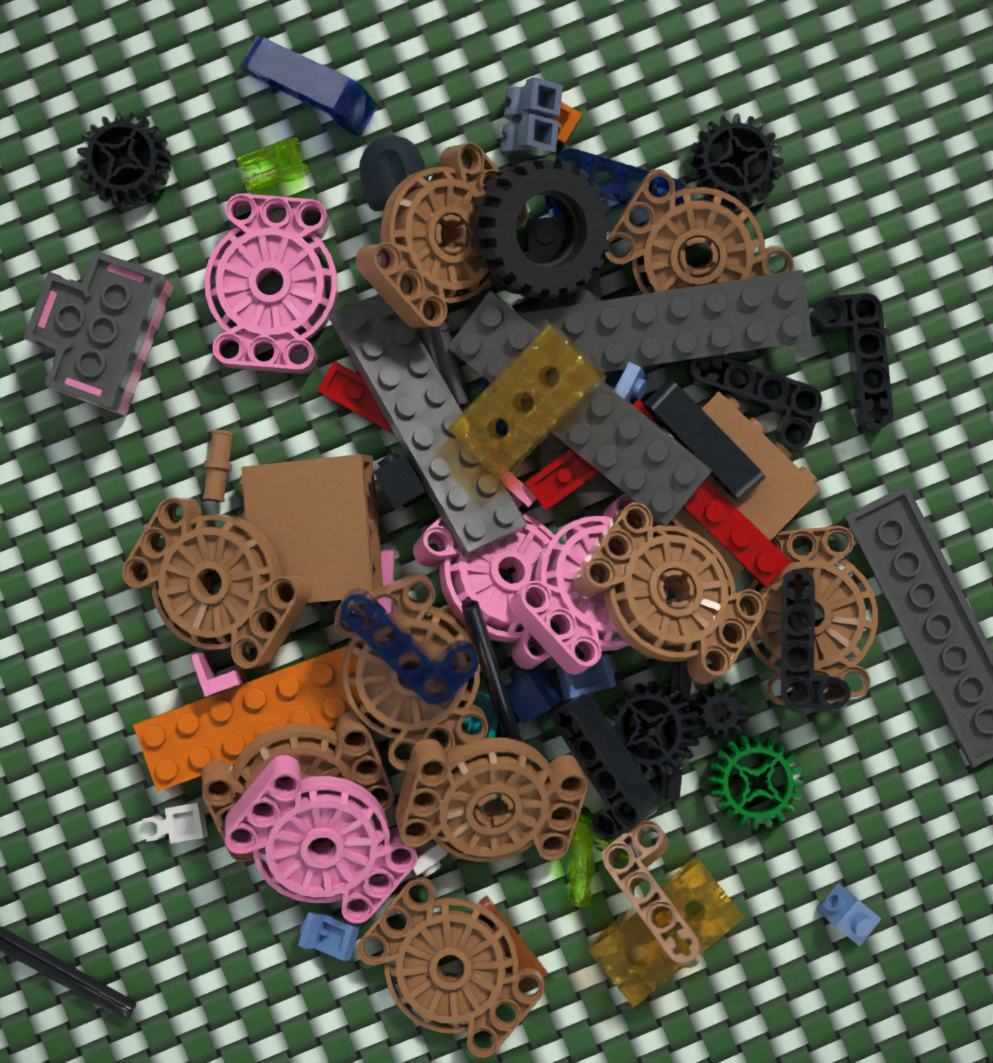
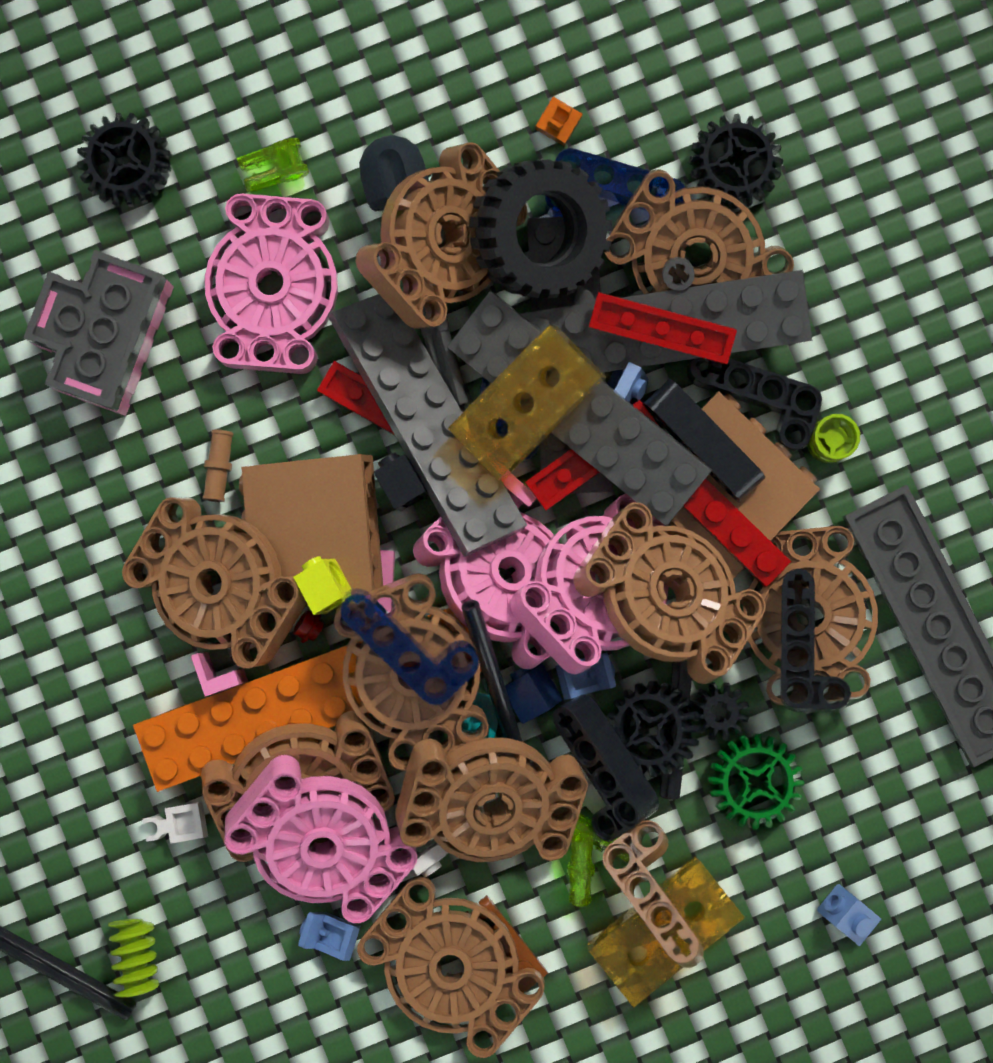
(134, 957): none -> lime piece
(308, 626): none -> red plate
(311, 83): clear blue beam -> none
(322, 584): none -> neon yellow brick
(534, 108): sand blue legs -> none
(662, 328): none -> red plate
(668, 278): none -> dark grey bush
(834, 438): none -> lime wheel
(860, 362): black beam -> none

